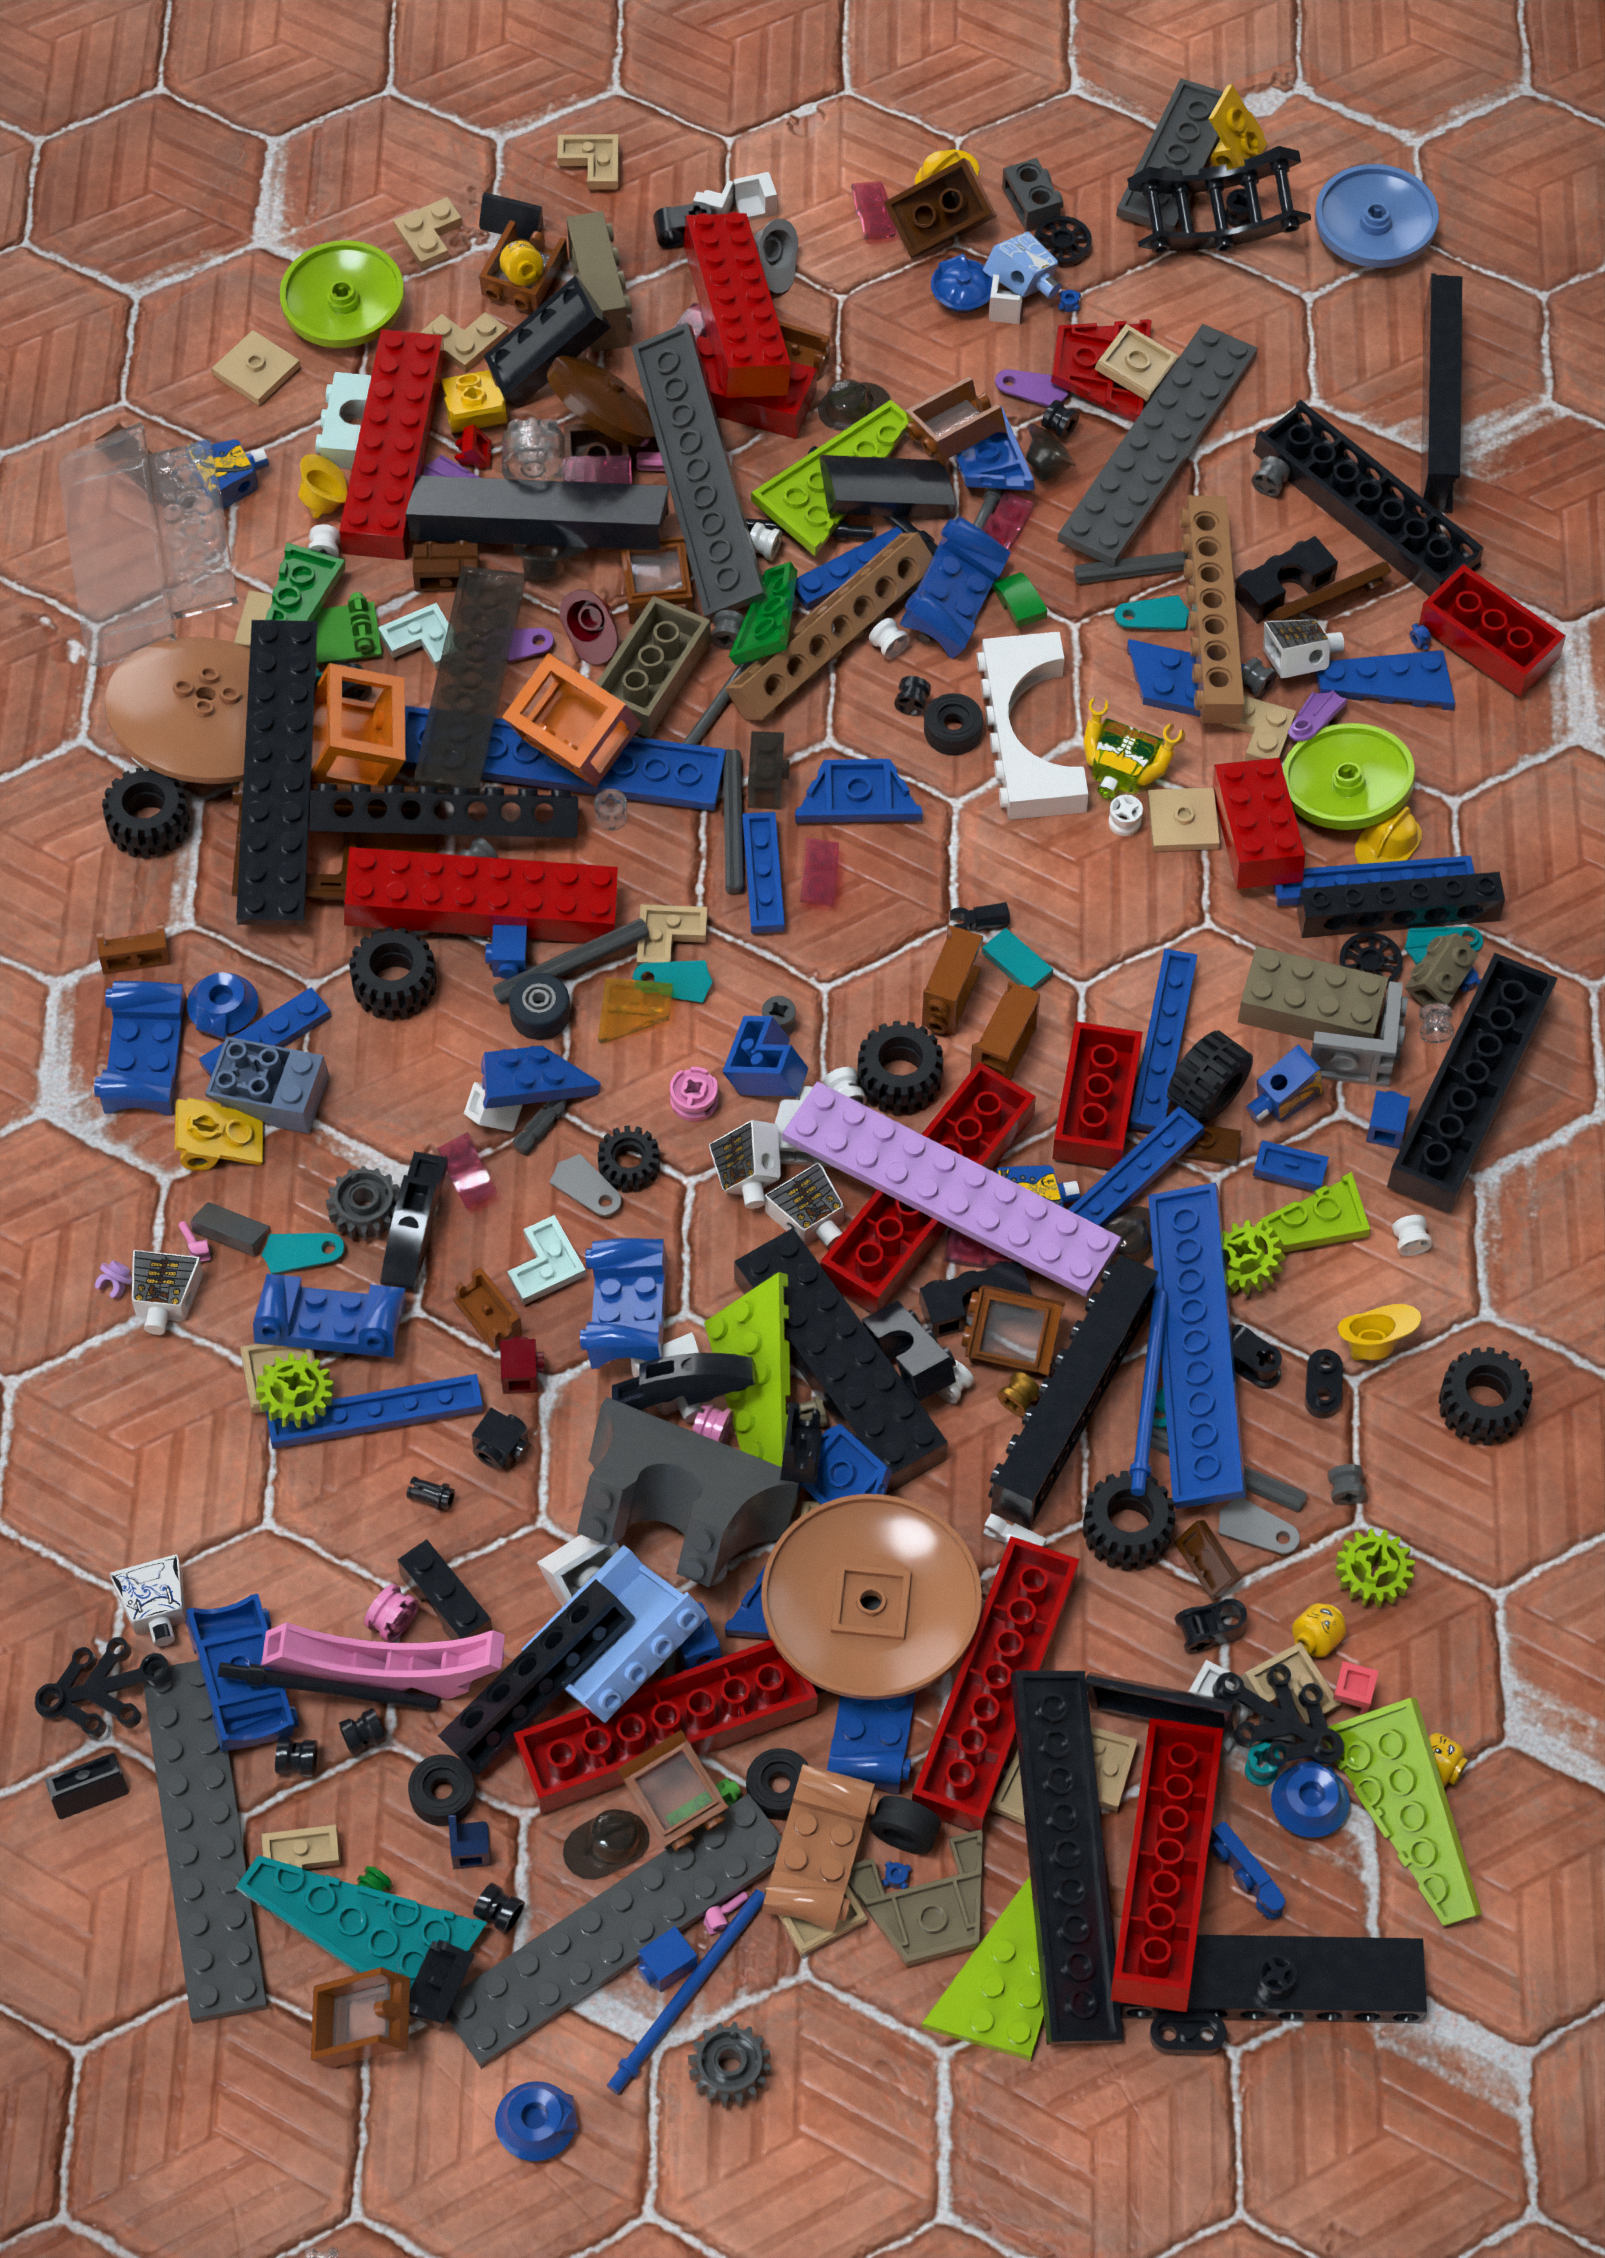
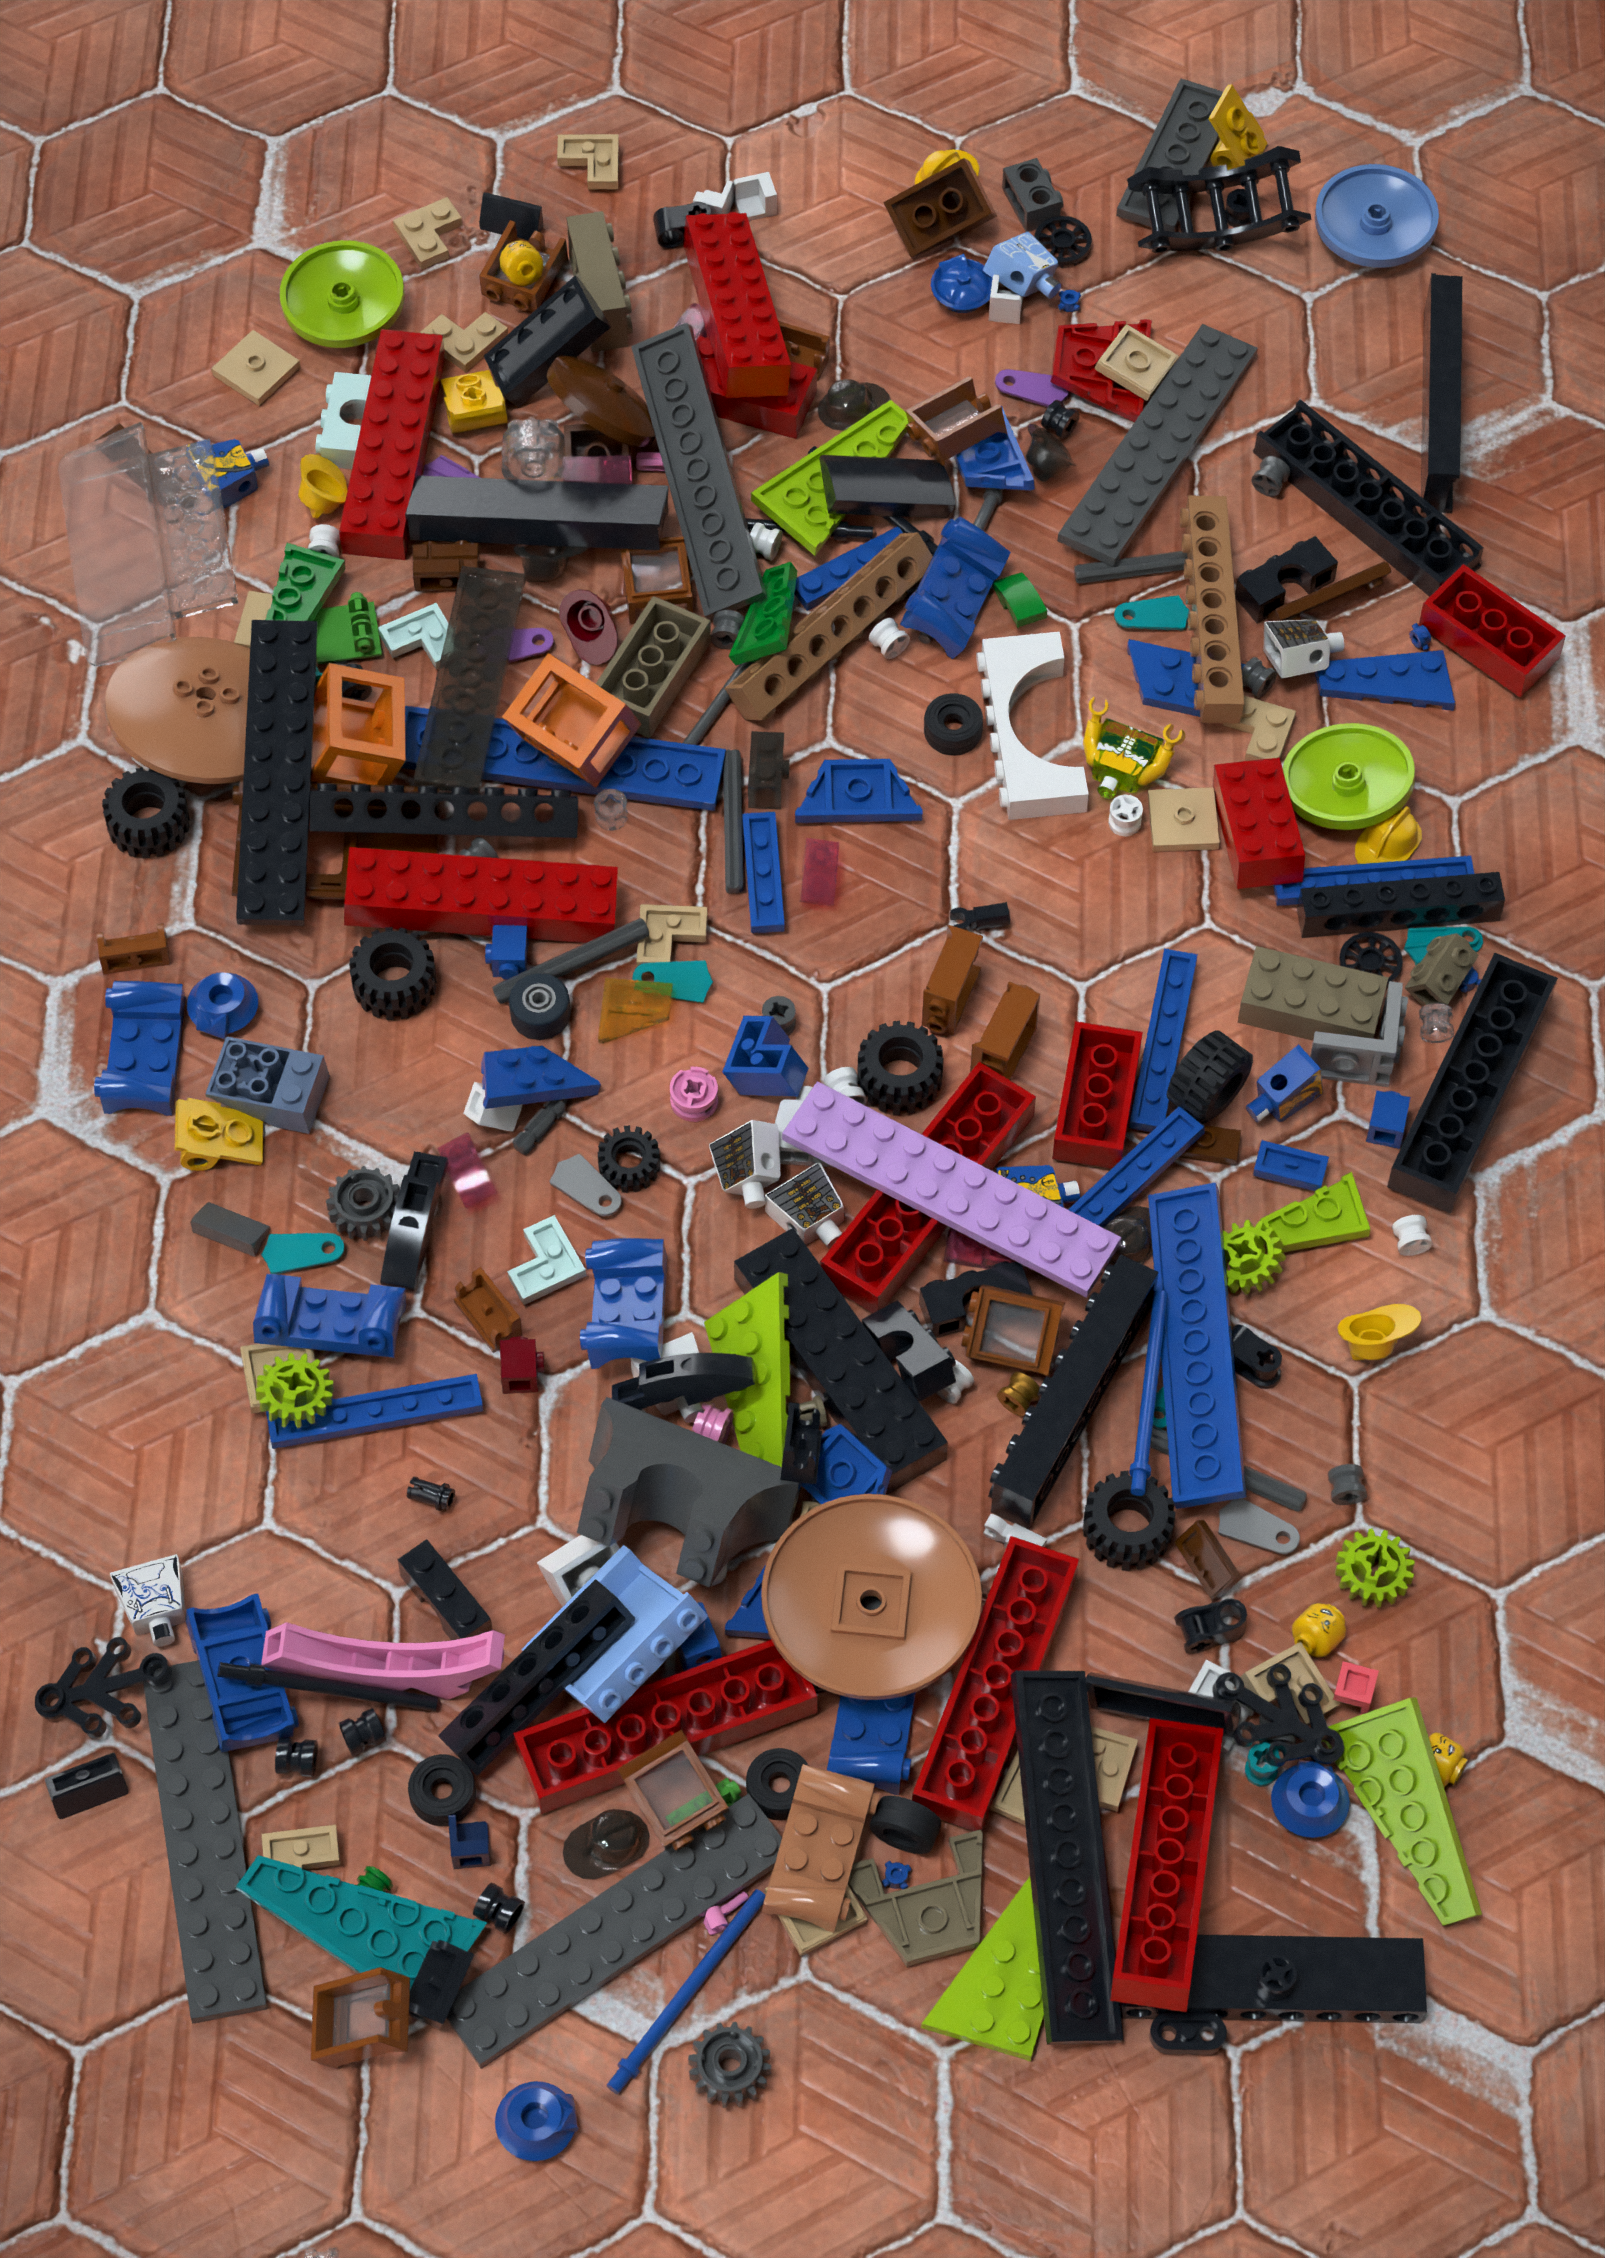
(117, 1274): lavender plate -> none
(164, 1287): torso -> none
(198, 1248): bright pink hand -> none
(279, 1026): blue plate -> none
(391, 1613): bright pink wheel -> none
(474, 448): red tile -> none
(500, 1440): black brick -> none
(666, 1960): blue brick -> none
(777, 252): light grey piece -> none
(874, 216): clear pink slope -> none
(912, 695): black wheel -> none
(1008, 519): clear pink slope -> none
(1017, 960): teal tile -> none
(1248, 1871): blue hinge -> none
(1315, 715): medium lavender piece -> none
(1325, 1381): black plate -> none
(1491, 1371): black tyre -> none

